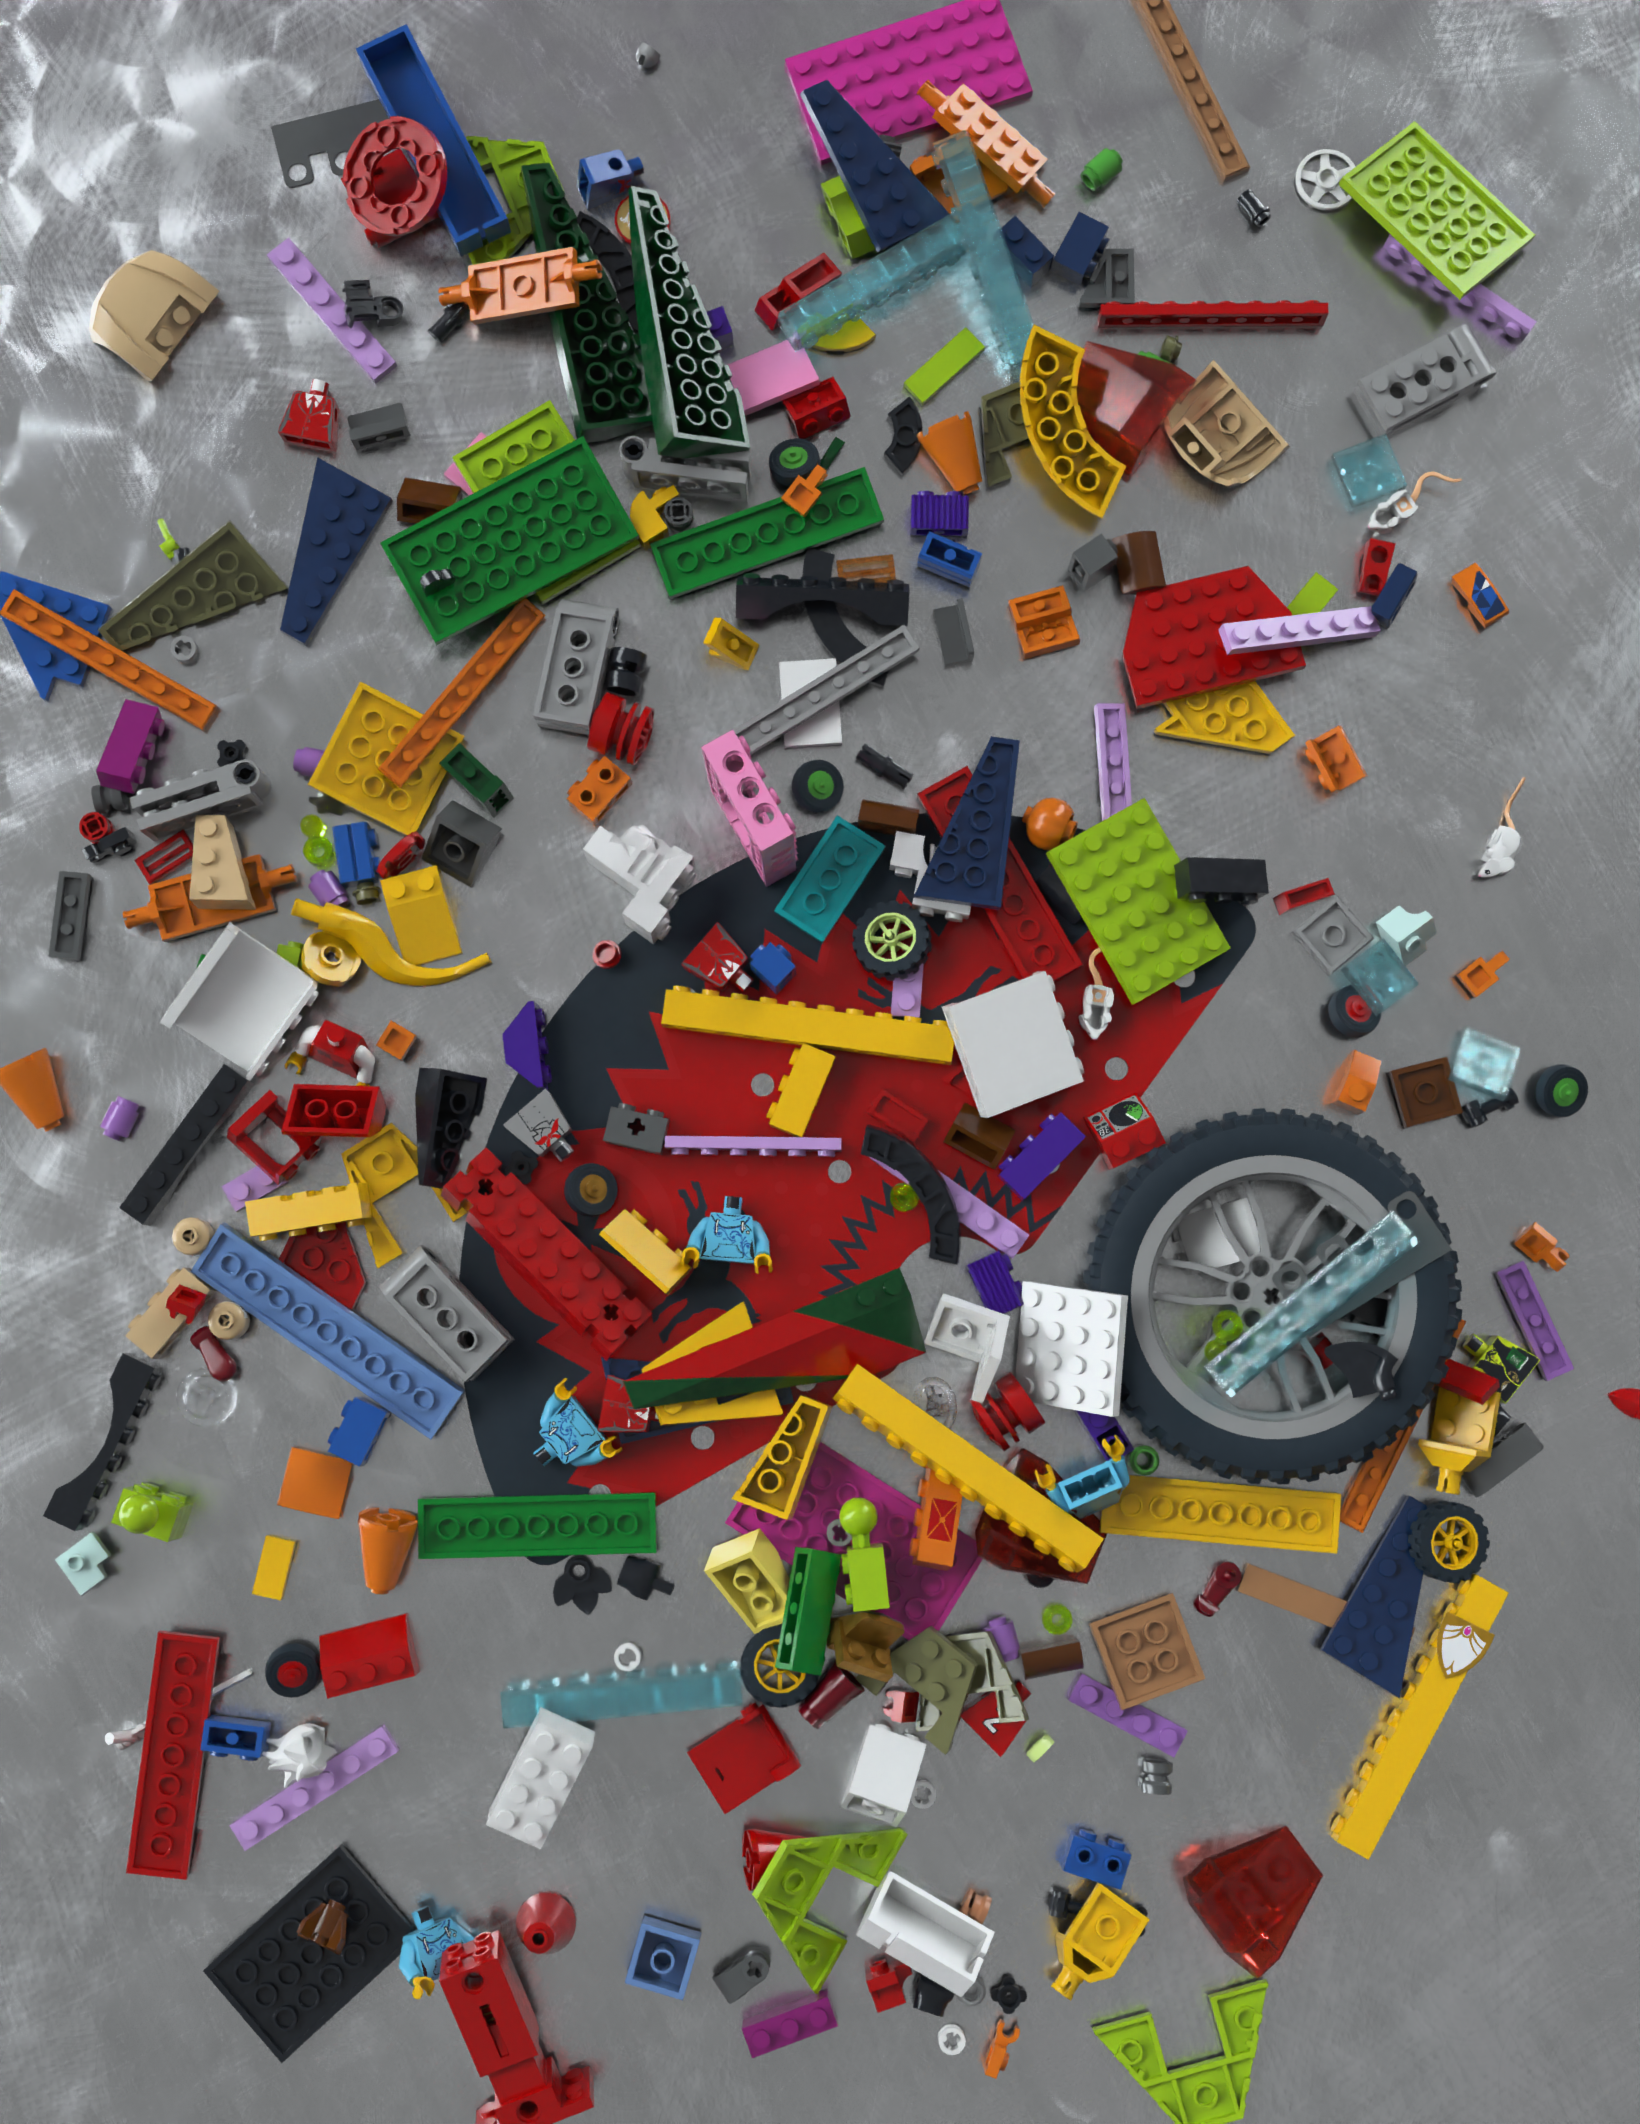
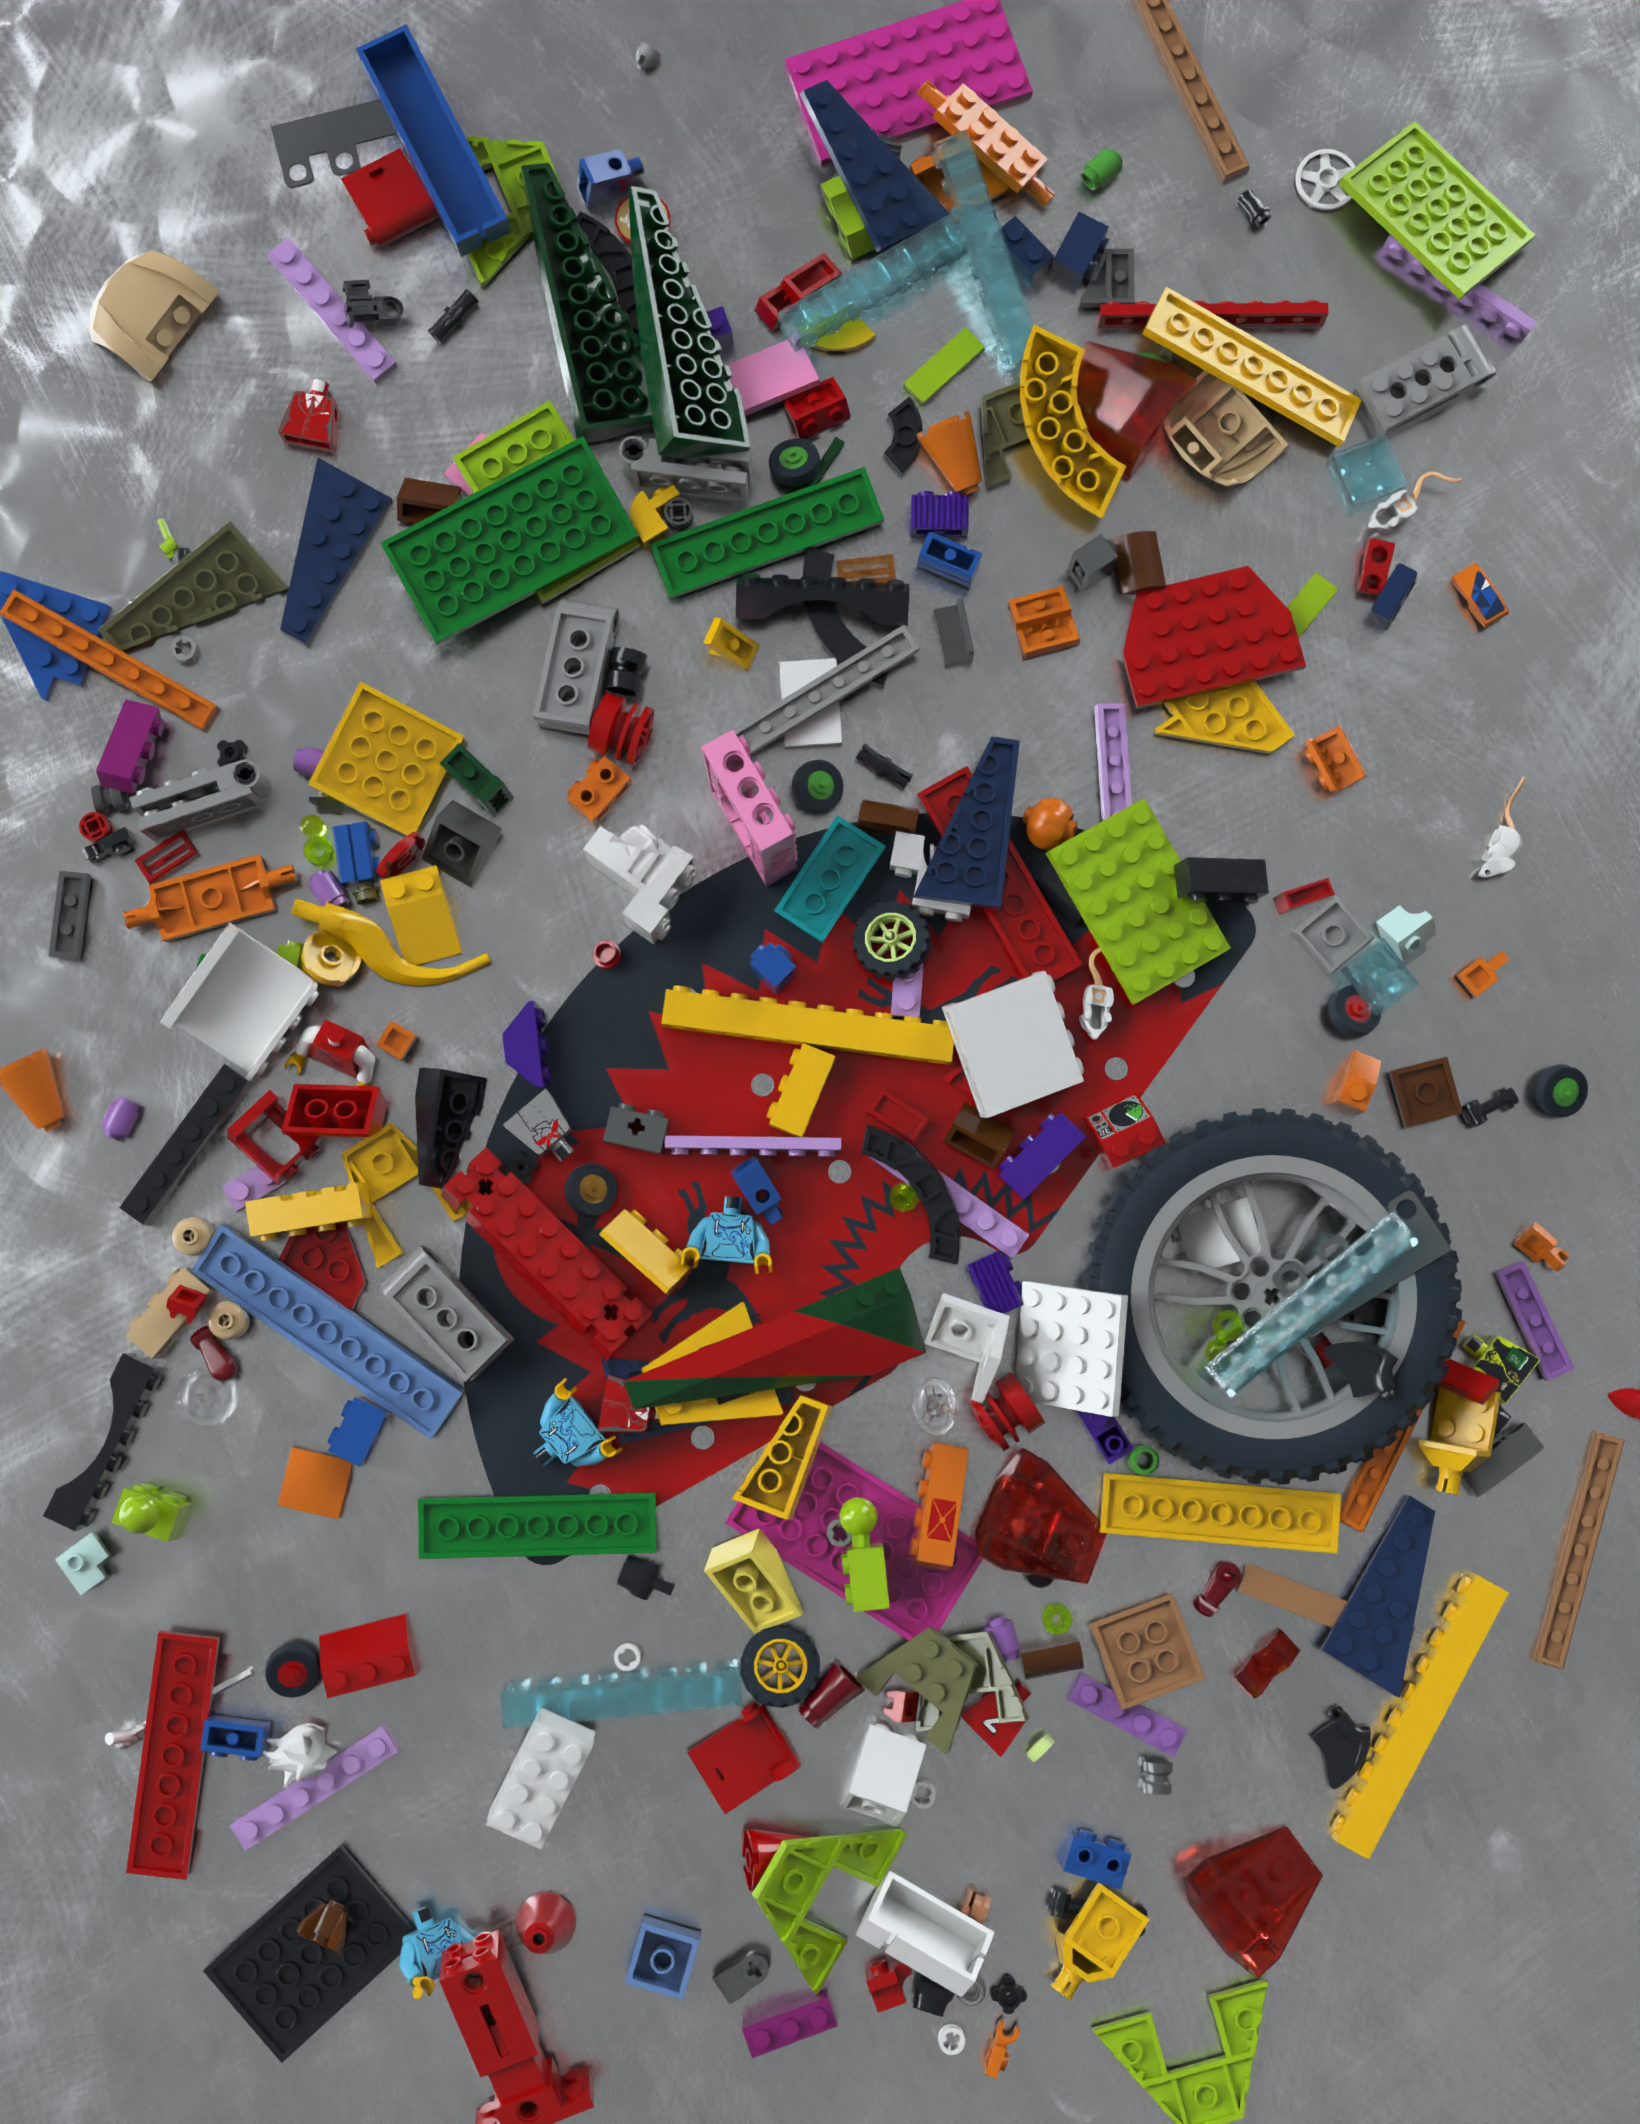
(217, 866): tan wedge -> none
(274, 1567): yellow tile -> none
(361, 164): red plate -> none
(378, 426): dark grey panel -> none
(384, 1546): orange cone -> none
(436, 580): black tile -> none
(461, 692): orange tile -> none
(522, 285): orange plate -> none
(582, 1588): black plate -> none
(719, 961): red torso -> none
(751, 1179): none -> blue torso
(804, 493): orange plate -> none
(808, 1611): green brick -> none
(863, 1642): pearl gold piece -> none
(968, 1469): yellow brick -> none
(1090, 1489): medium azure torso -> none
(1252, 366): none -> yellow plate
(1266, 1662): none -> clear red slope
(1298, 630): lavender plate -> none
(1343, 1746): none -> black arm
(1460, 1645): sticker -> none
(1472, 1551): black wheel -> none
(1484, 1064): clear light blue plate -> none
(1578, 1550): none -> medium nougat tile

